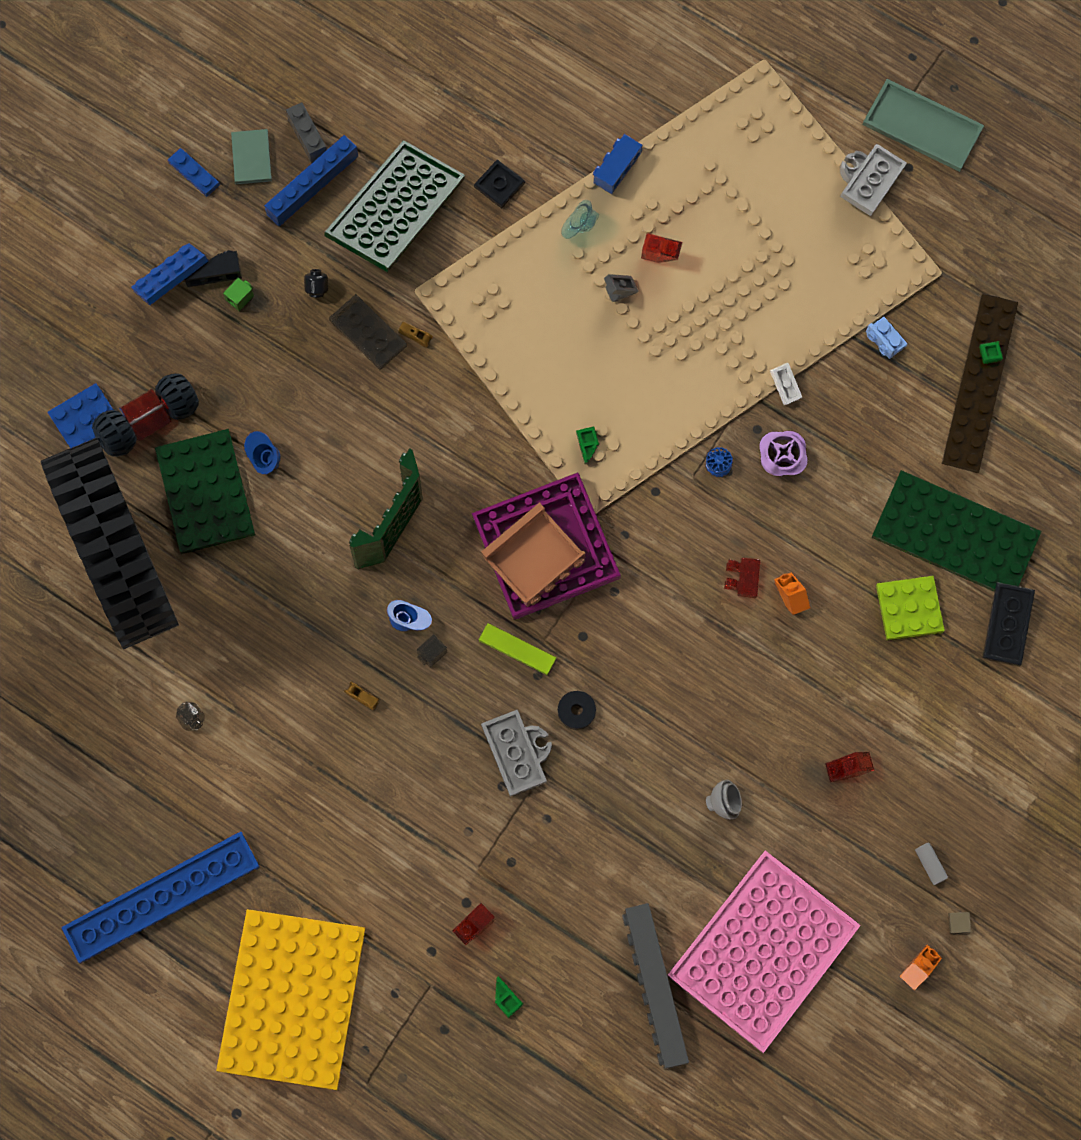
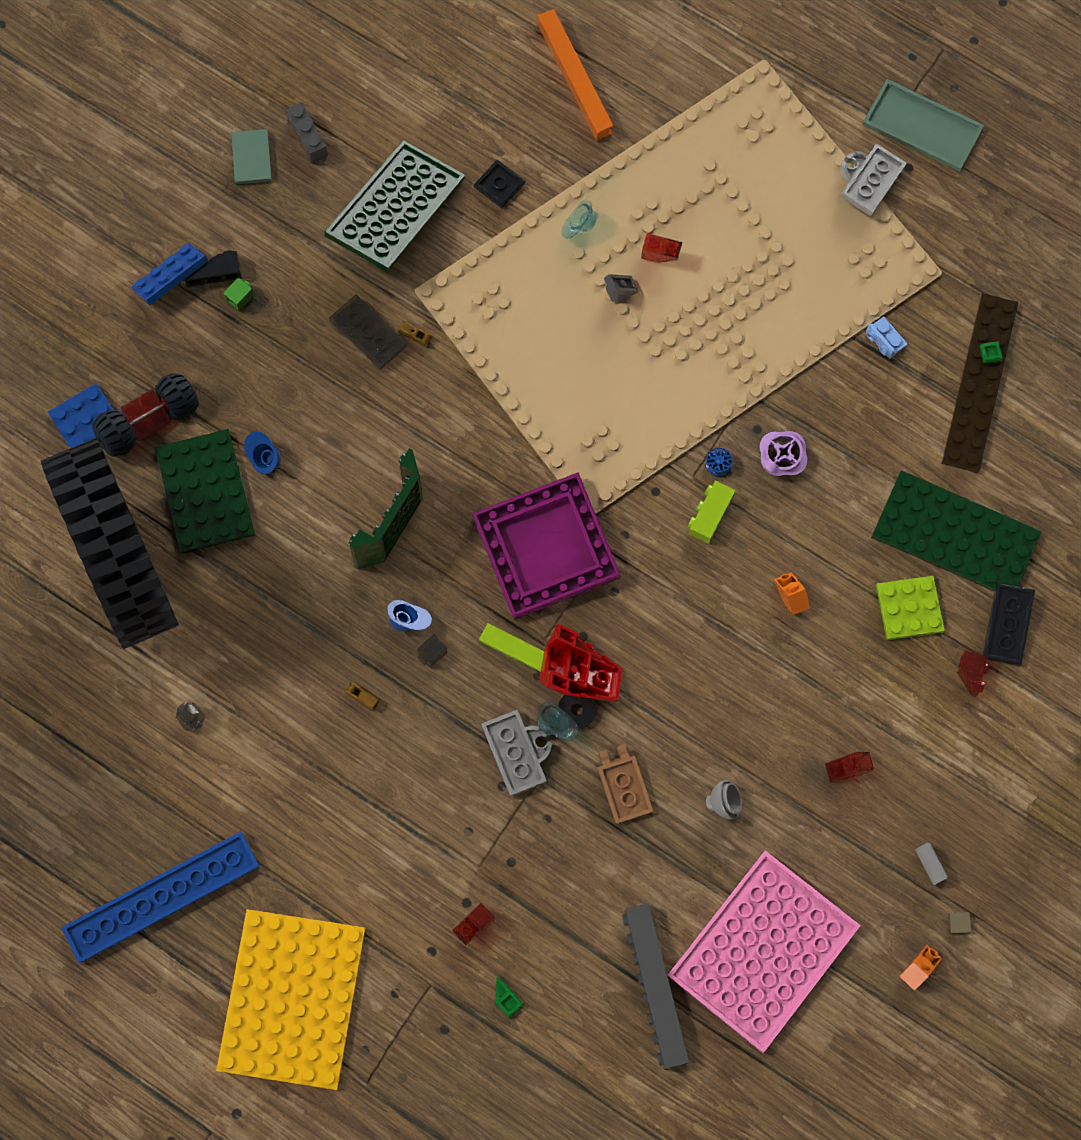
(193, 172): blue plate -> none
(311, 180): blue brick -> none
(316, 283): black head -> none
(533, 555): nougat panel -> none
(556, 722): none -> clear light blue piece
(575, 74): none -> orange tile
(577, 669): none -> red wedge
(588, 442): green tile -> none
(617, 163): blue brick -> none
(623, 786): none -> medium nougat tile
(711, 511): none -> lime brick
(748, 577): clear red plate -> none
(786, 383): white plate -> none
(971, 671): none -> clear red slope

